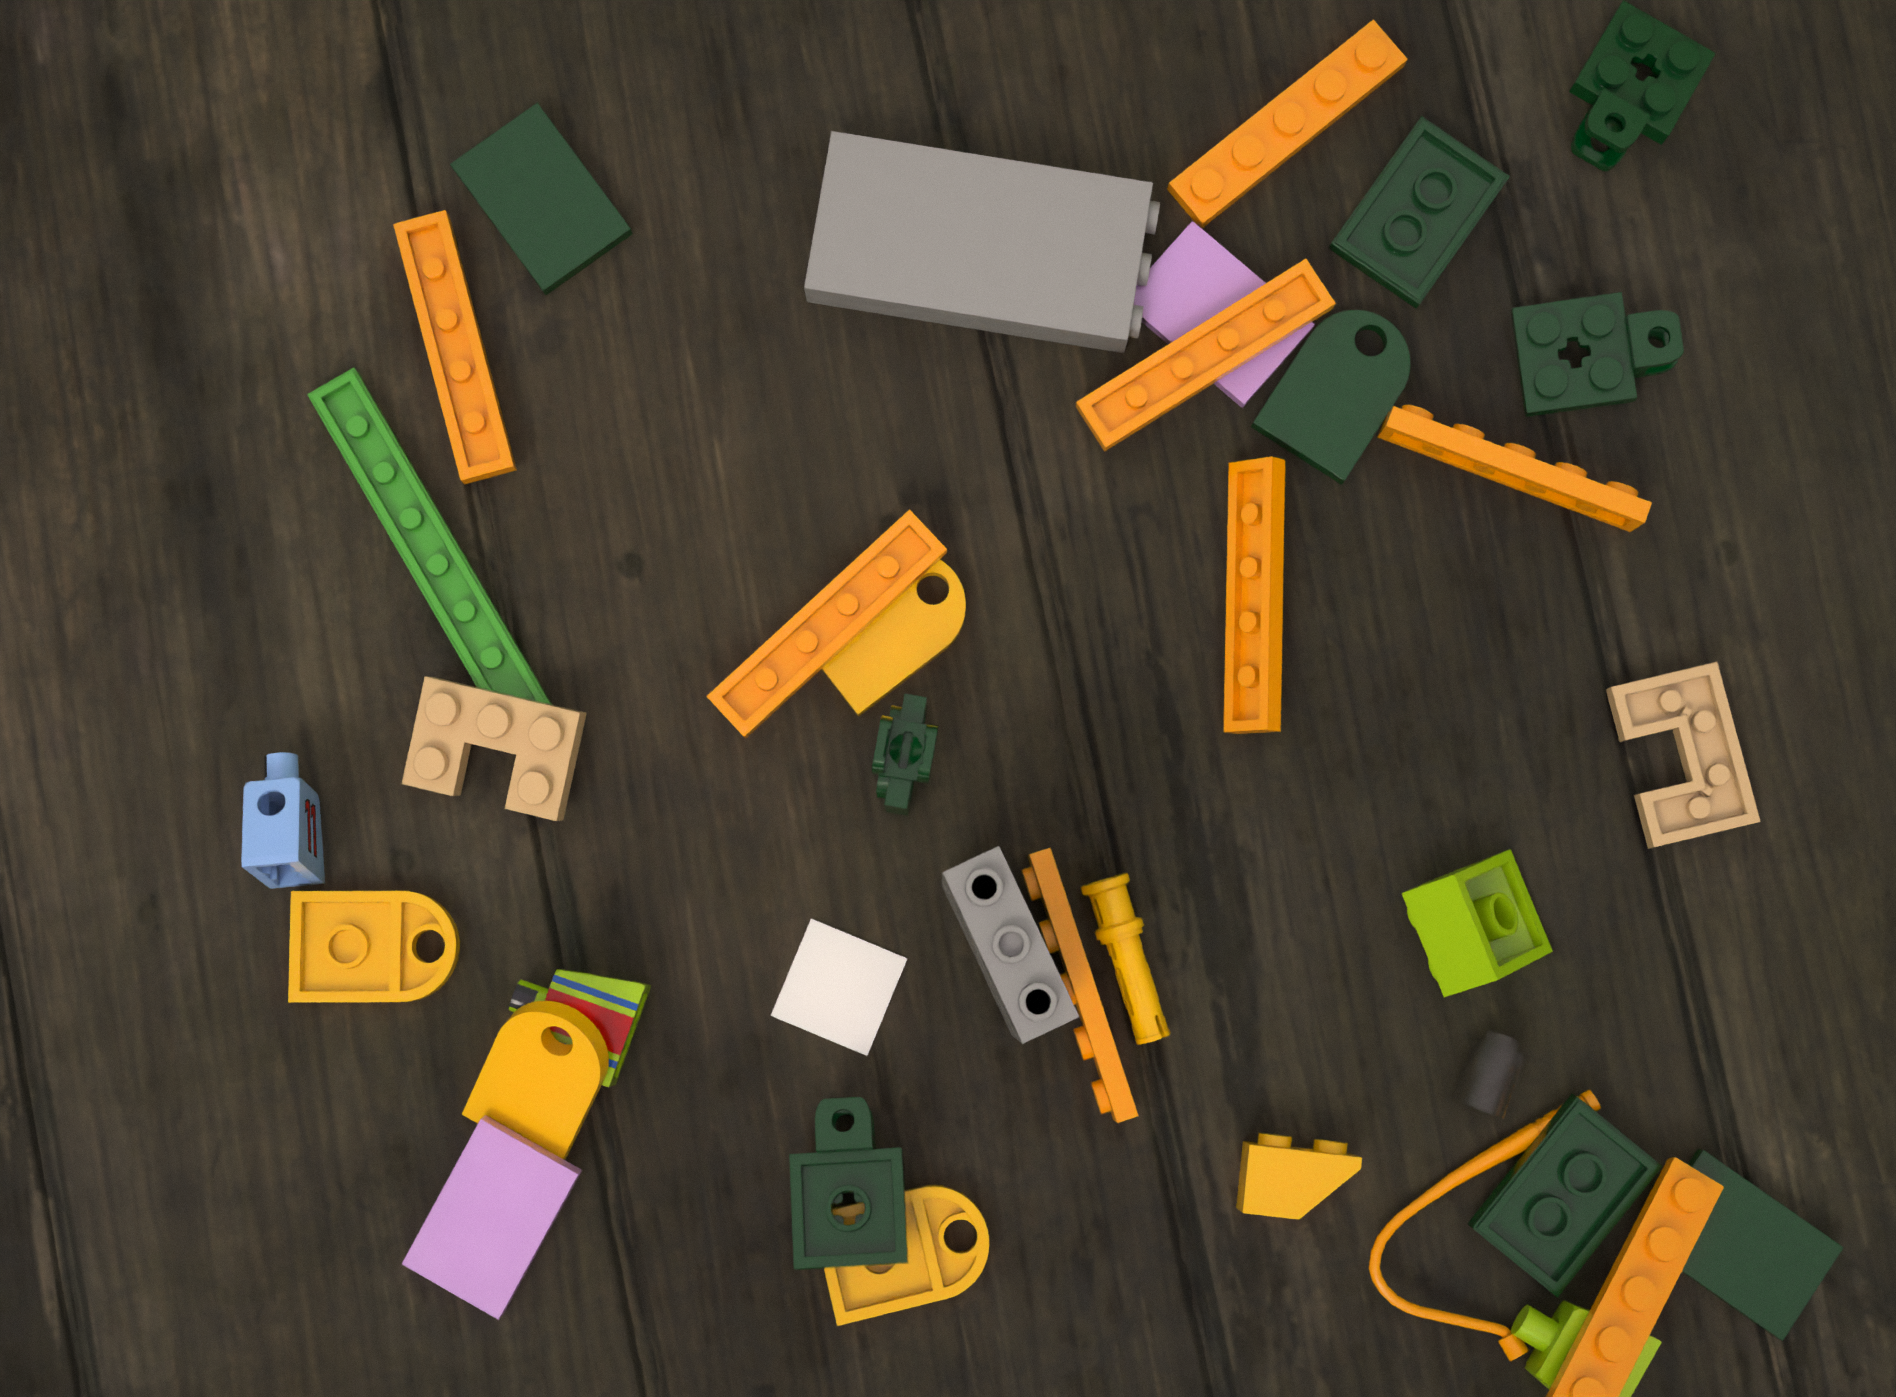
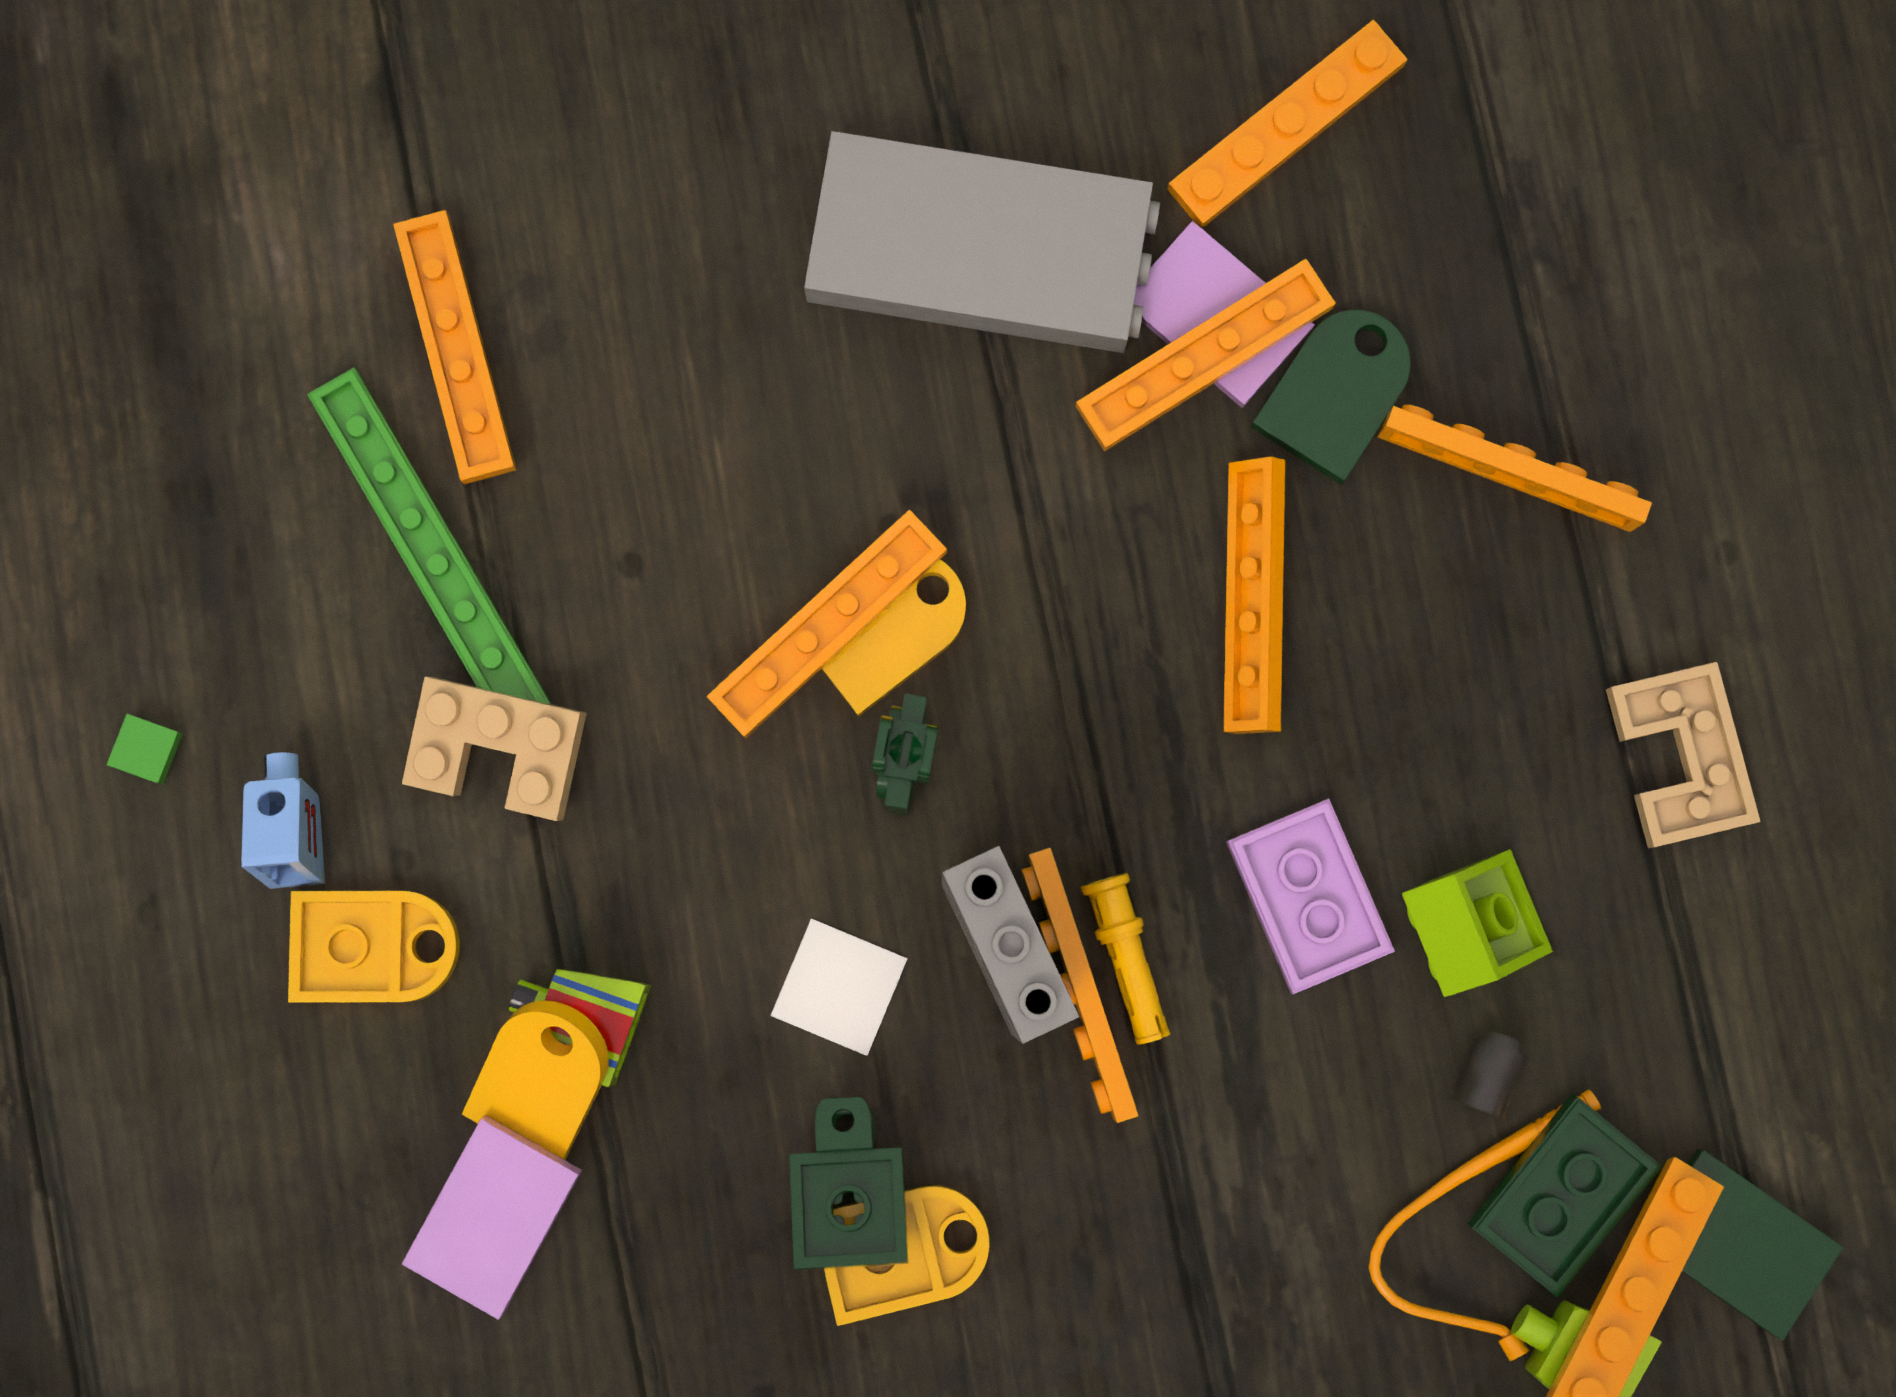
(144, 749): none -> bright green tile
(541, 199): dark green tile -> none
(1289, 1179): yellow slope -> none
(1310, 896): none -> lavender tile
(1418, 212): dark green tile -> none
(1615, 347): dark green plate -> none
(1621, 102): dark green plate -> none

